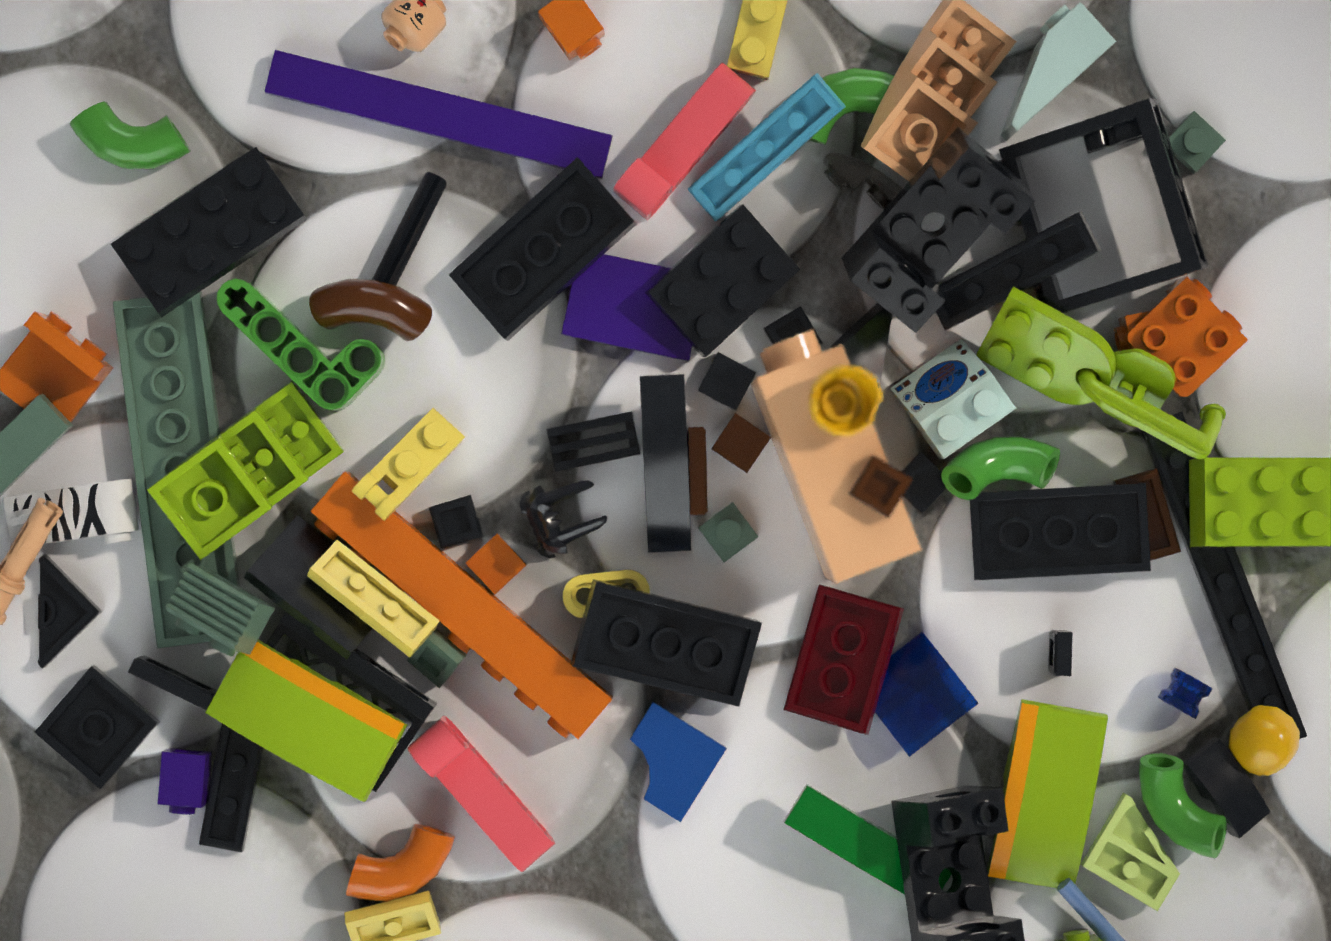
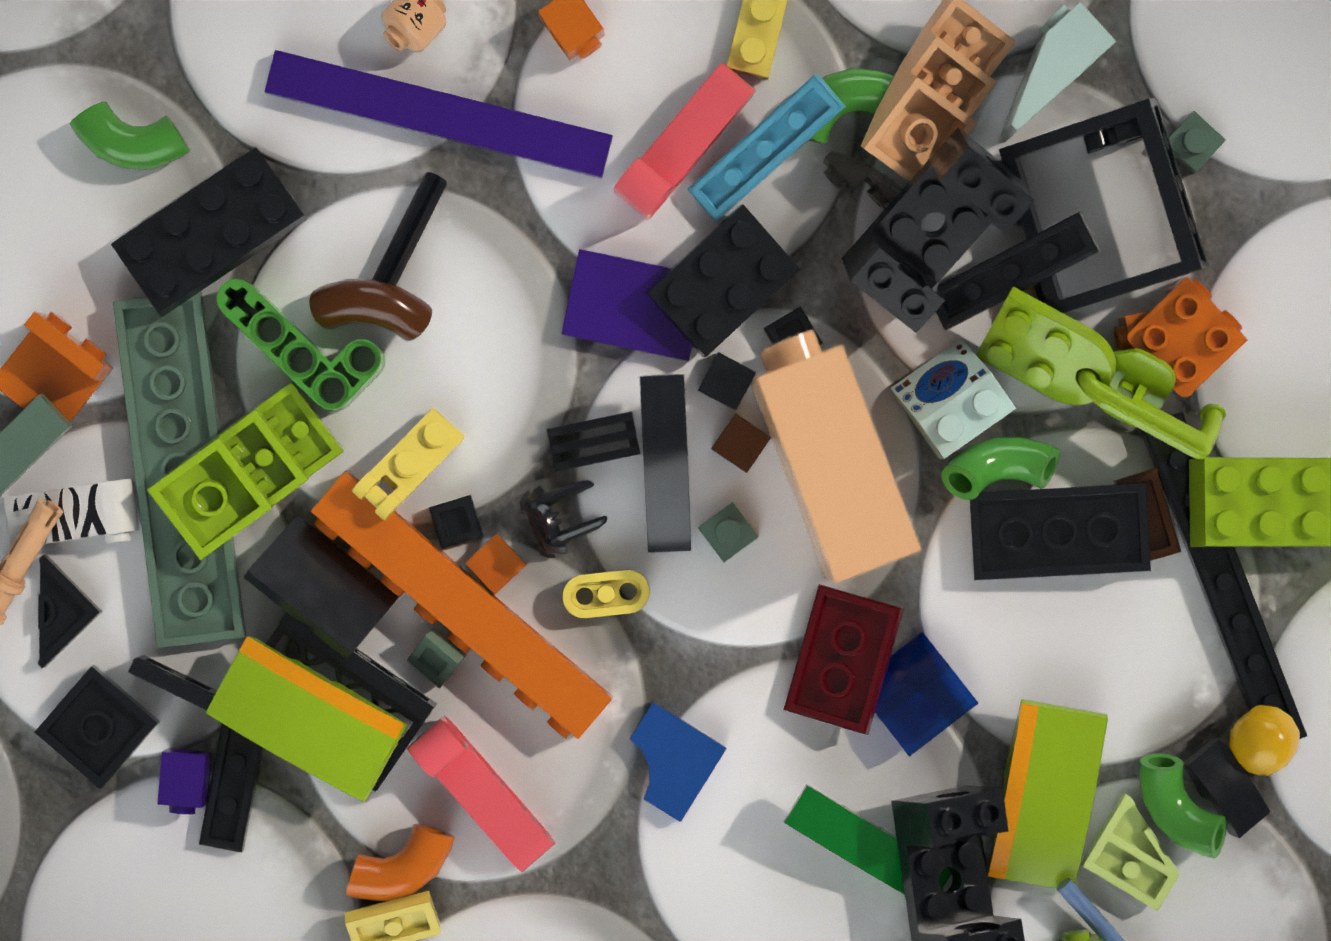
(218, 609): sand green brick -> none
(373, 598): light yellow plate -> none
(542, 249): black plate -> none
(665, 643): black plate -> none
(697, 470): reddish brown tile -> none
(844, 400): yellow hair -> none
(867, 341): black tile -> none
(880, 486): reddish brown tile -> none
(925, 482): black tile -> none
(1060, 652): black tile -> none
(1185, 693): clear blue wheel -> none

